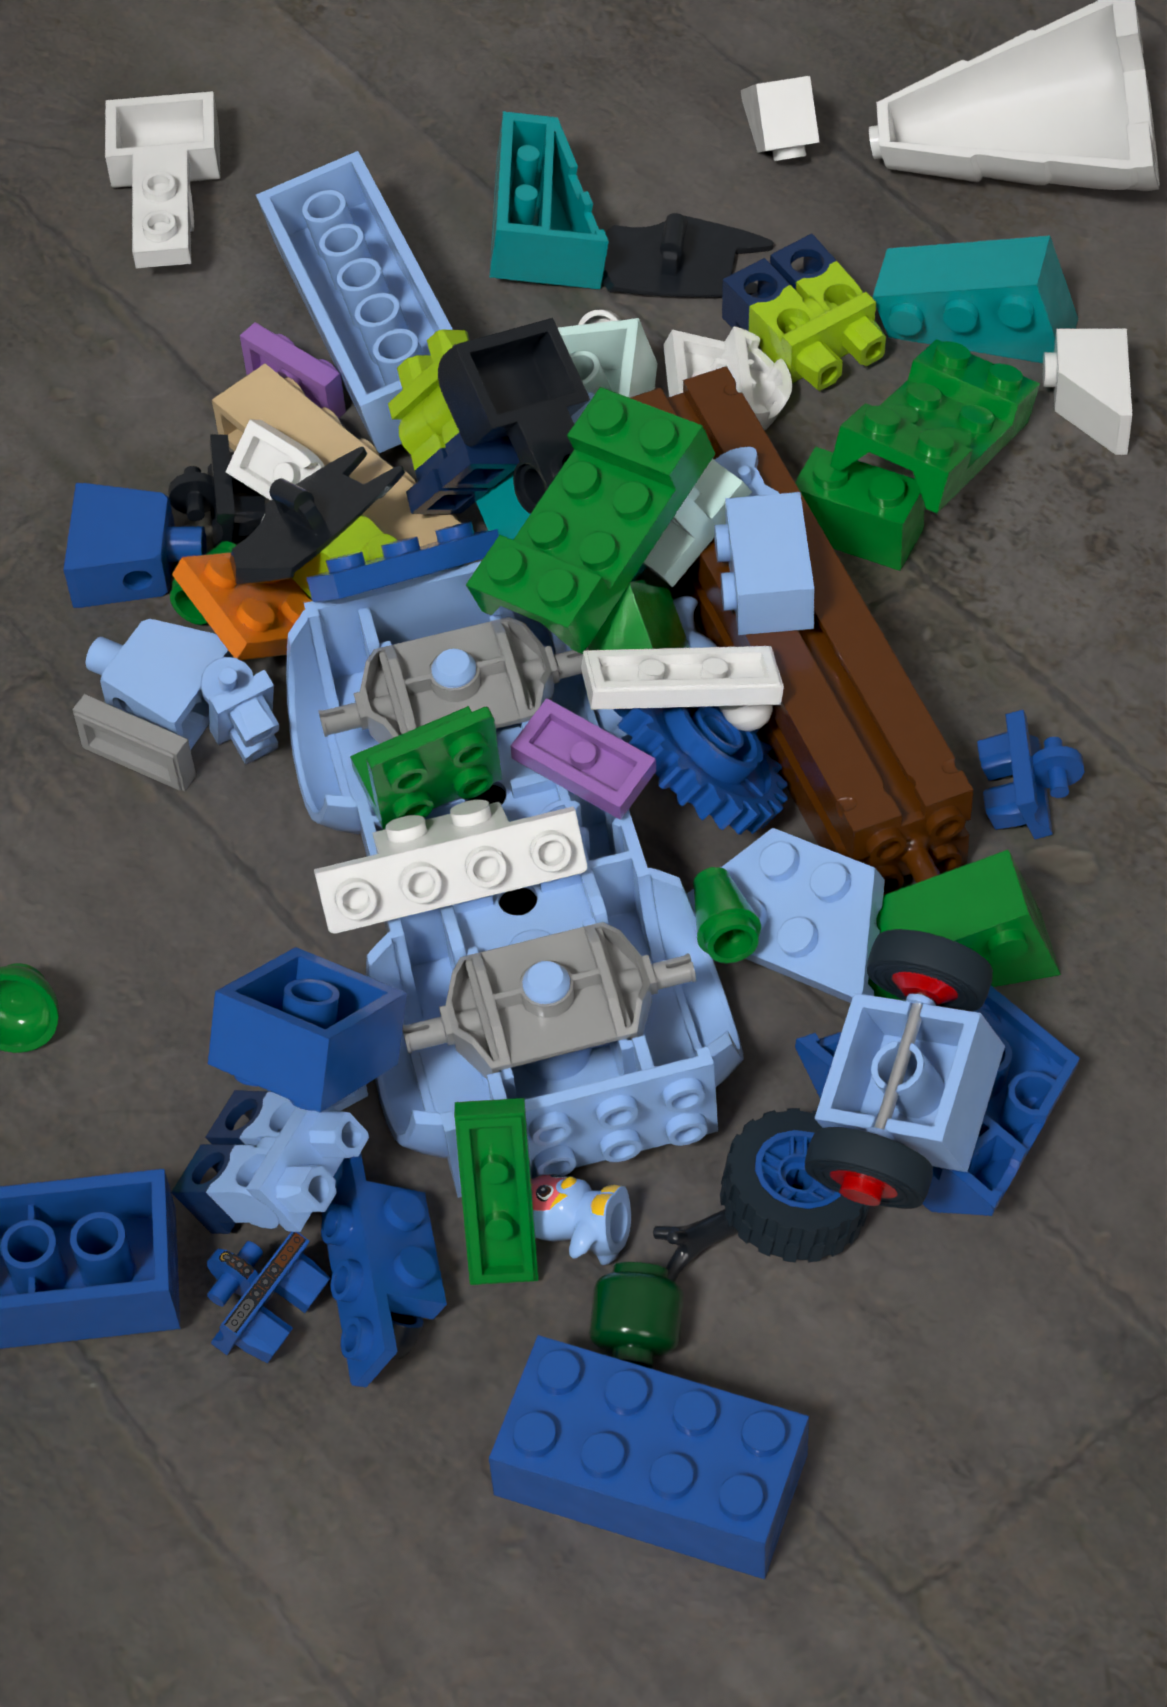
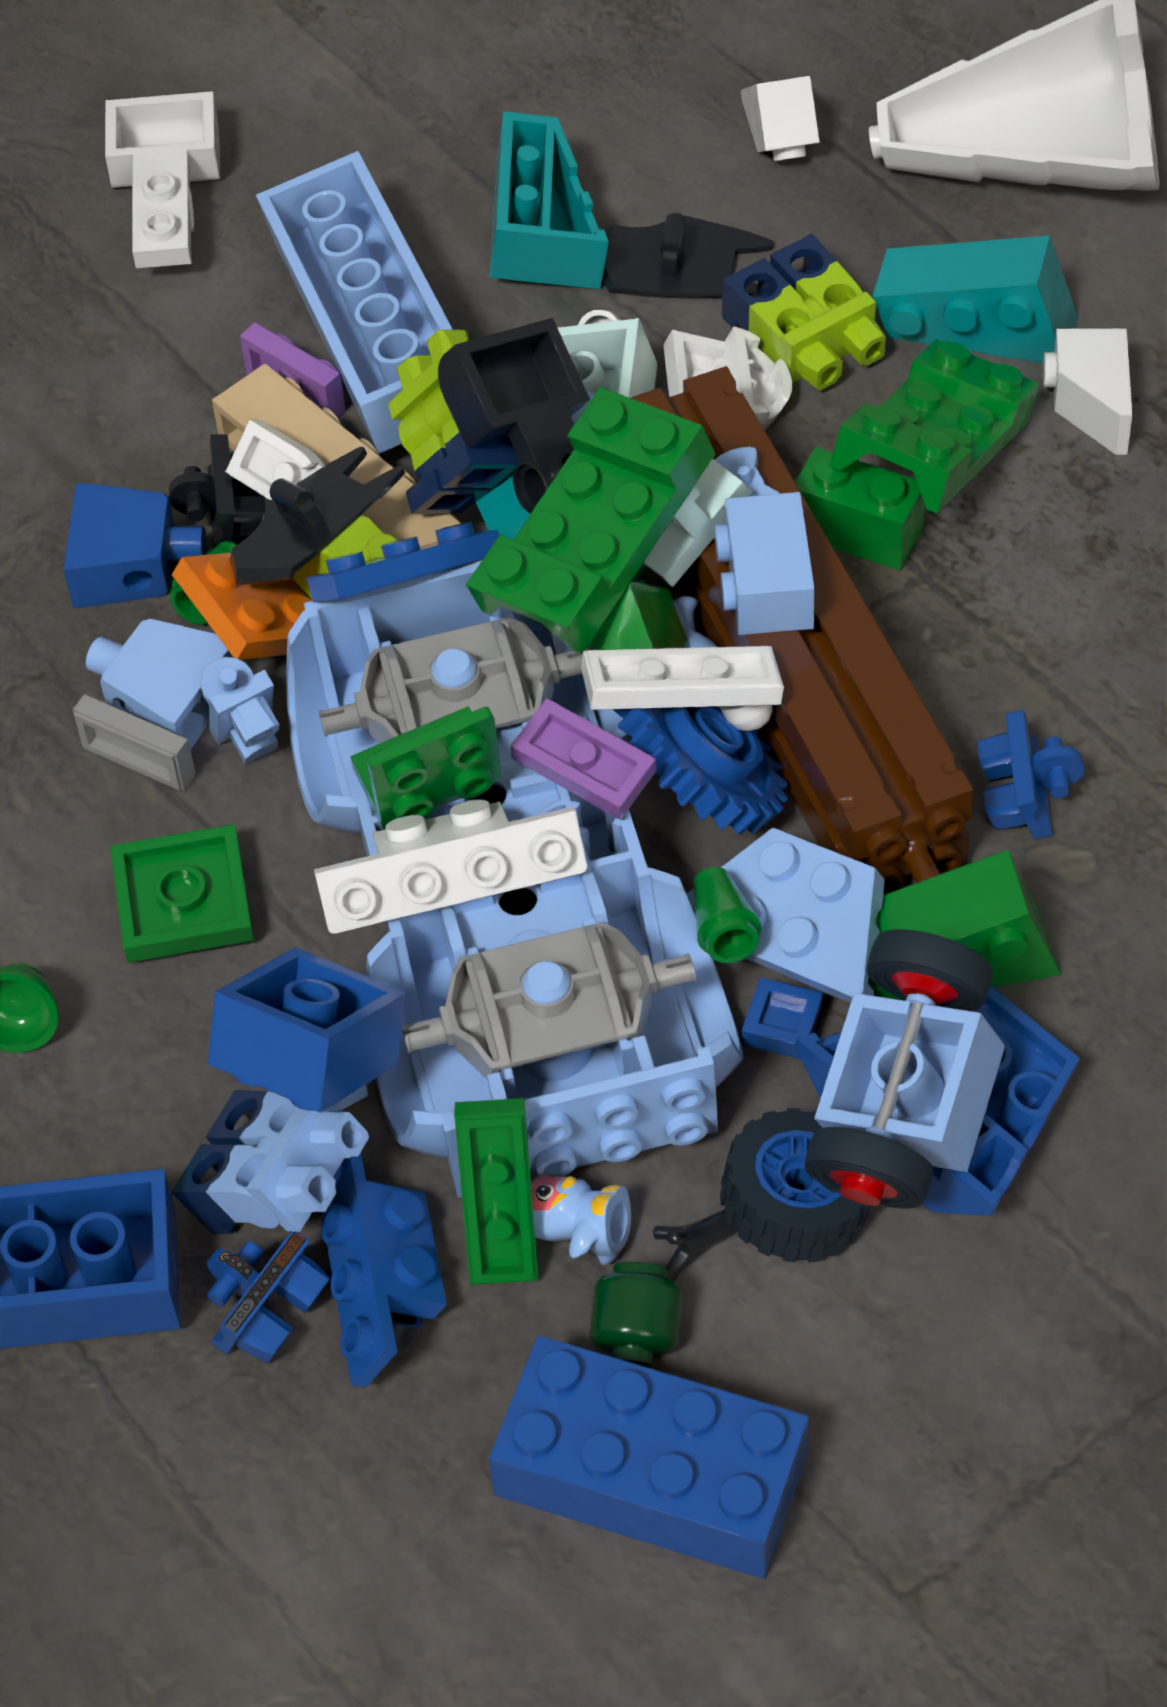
(181, 893): none -> green plate
(780, 1016): none -> blue plate

